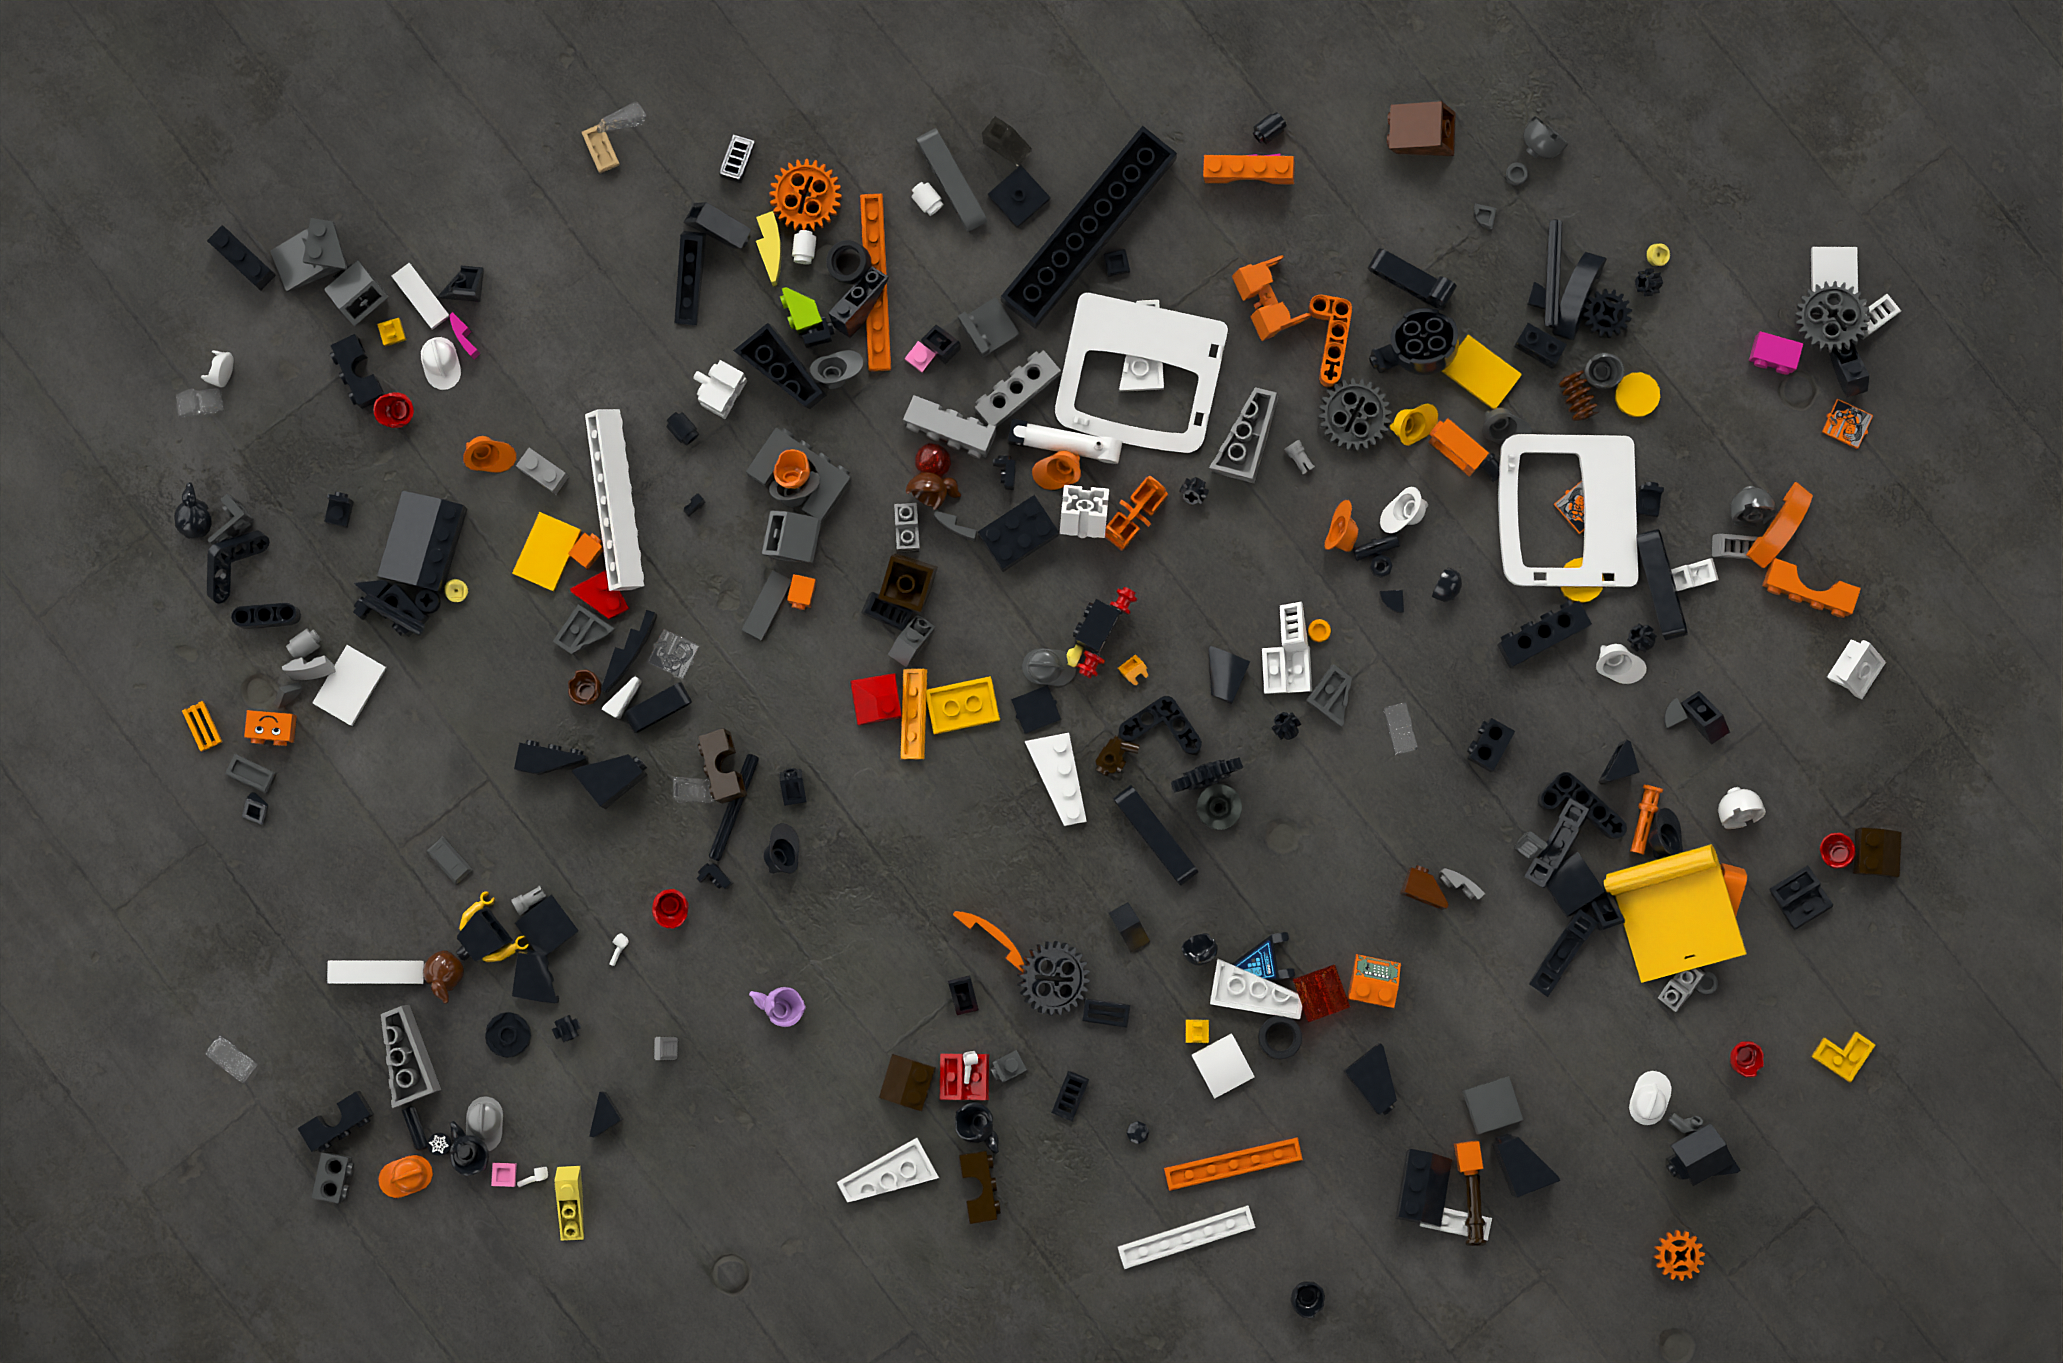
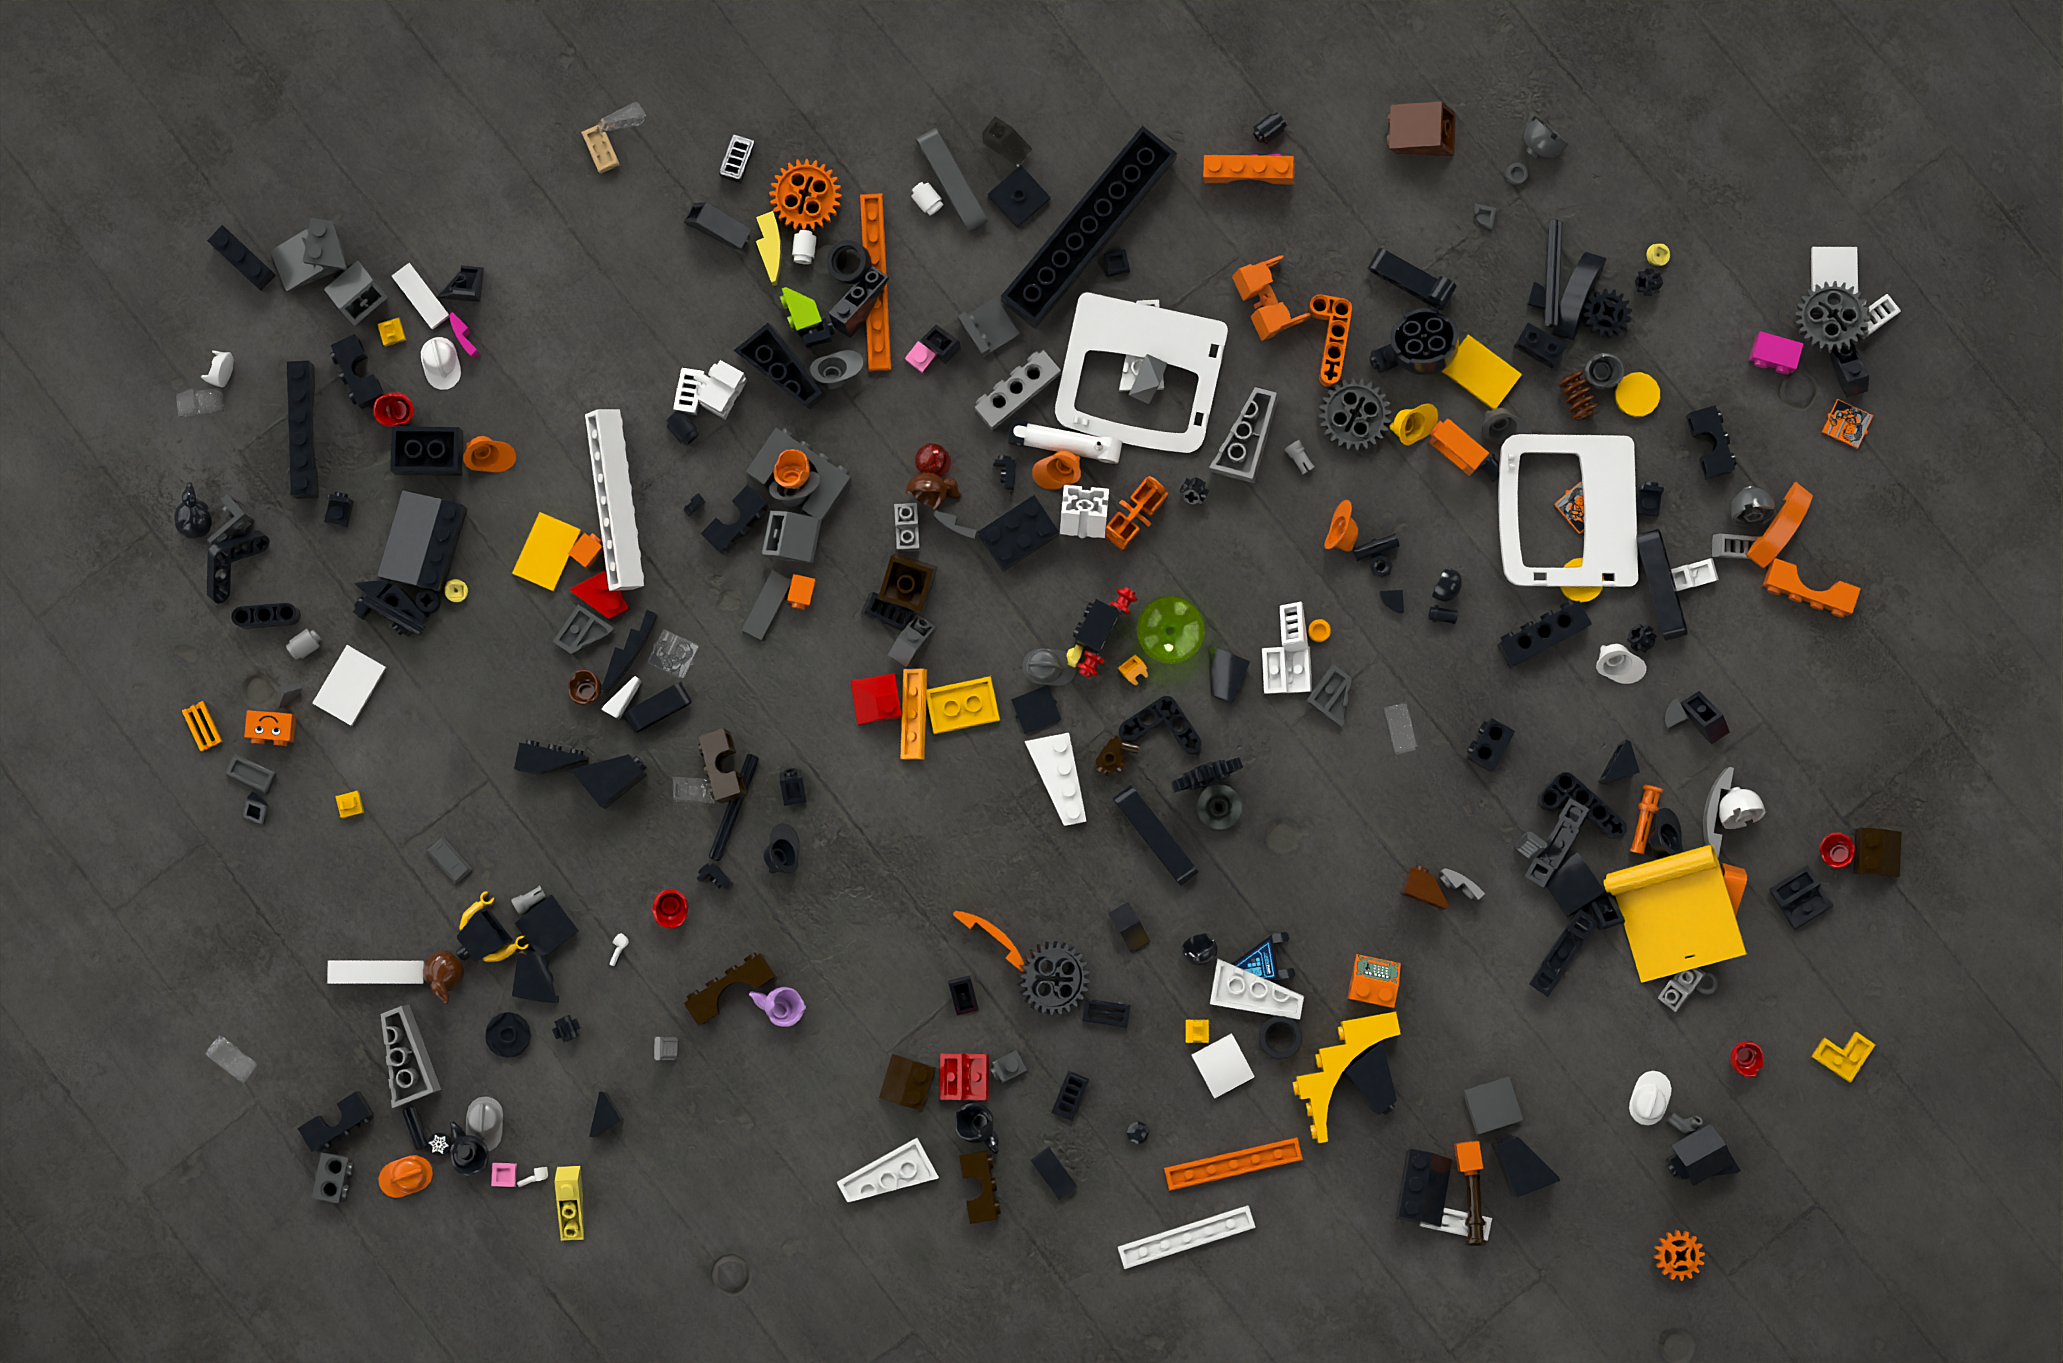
(300, 419): none -> black arch
(301, 670): light grey slope -> none
(349, 804): none -> yellow tile
(426, 450): none -> black brick
(542, 471): light grey brick -> none
(687, 409): none -> white slope
(689, 277): black slope -> none
(705, 1004): none -> dark brown arch
(723, 536): none -> black arch
(950, 427): light grey wedge -> none
(969, 1059): white hand -> none
(1053, 1173): none -> black slope
(1148, 379): none -> dark grey slope
(1170, 613): none -> clear neon green dish
(1286, 725): black gear -> none
(1307, 1299): black hair -> none
(1321, 993): clear red slope -> none
(1333, 1060): none -> yellow arch
(1403, 510): white piece -> none
(1442, 615): none -> black pin
(1708, 423): none -> black arch
(1722, 783): none -> light grey slope
(1857, 668): white bracket -> none

